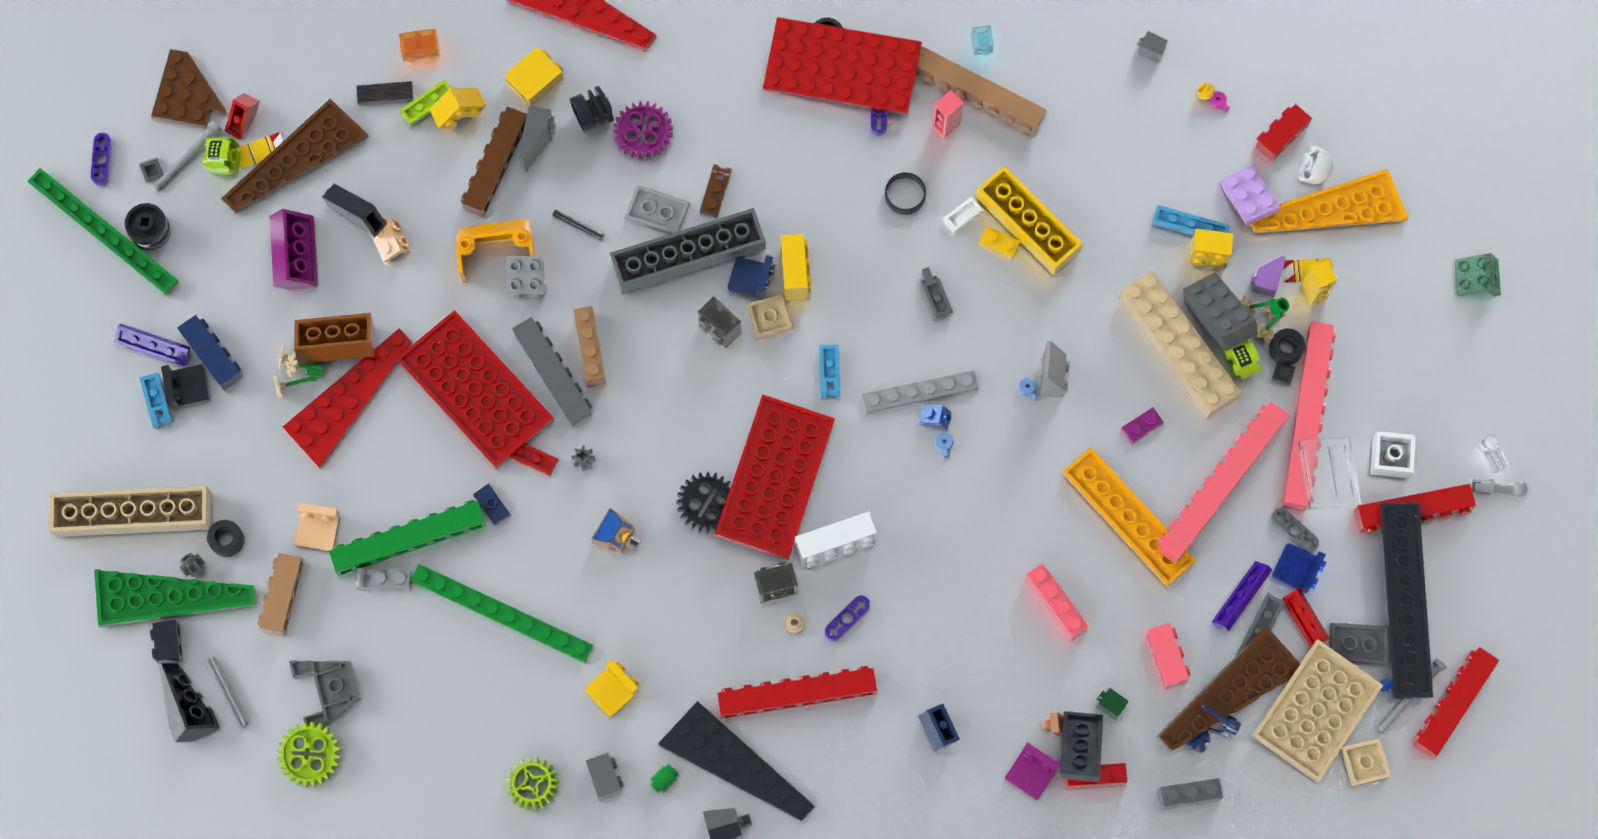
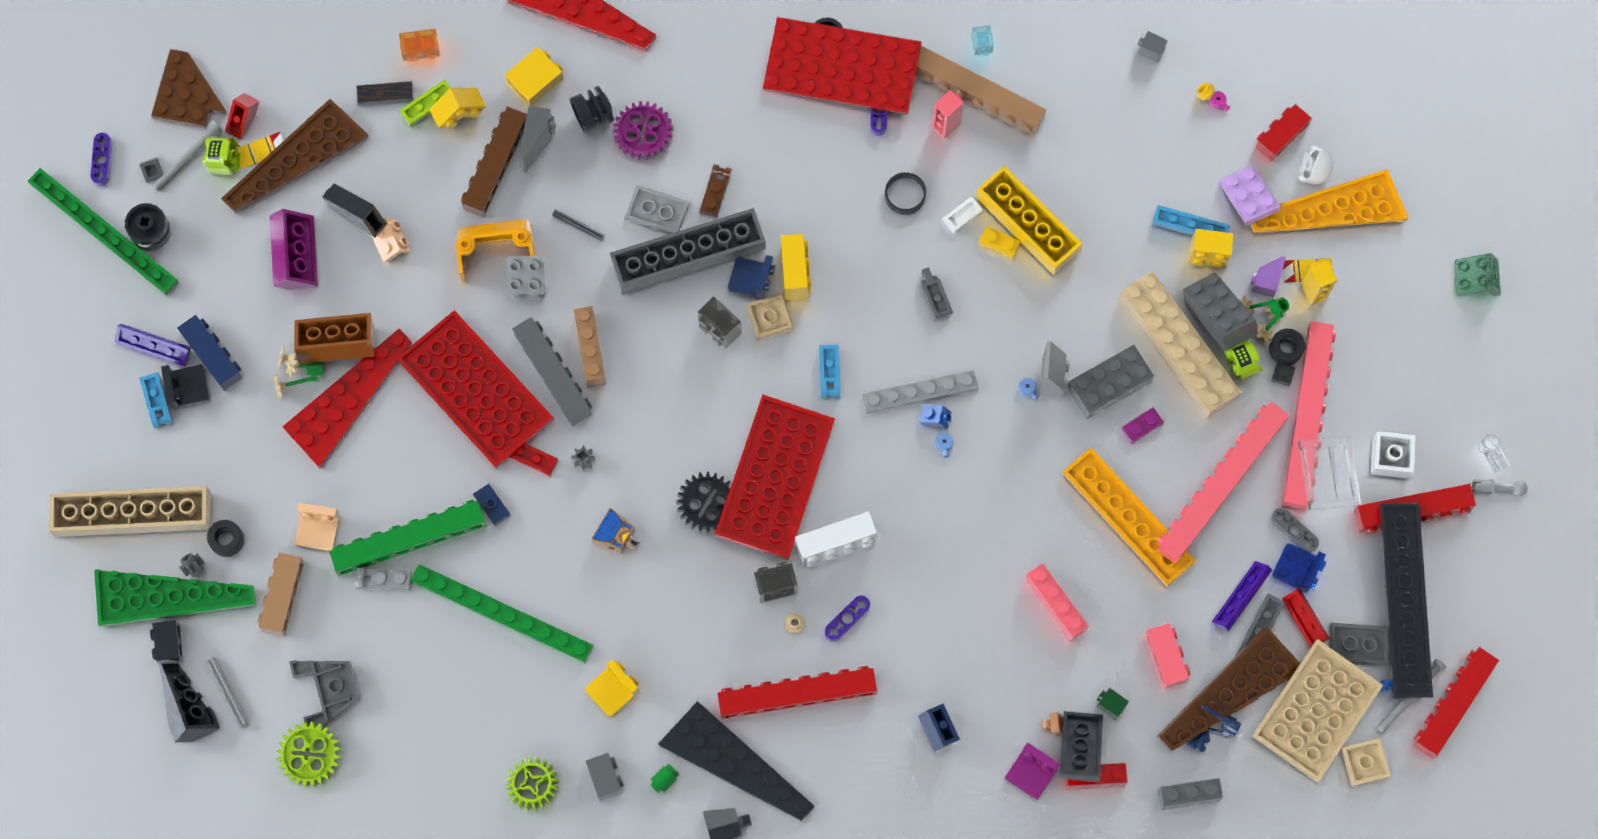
(1110, 381): none -> dark grey brick

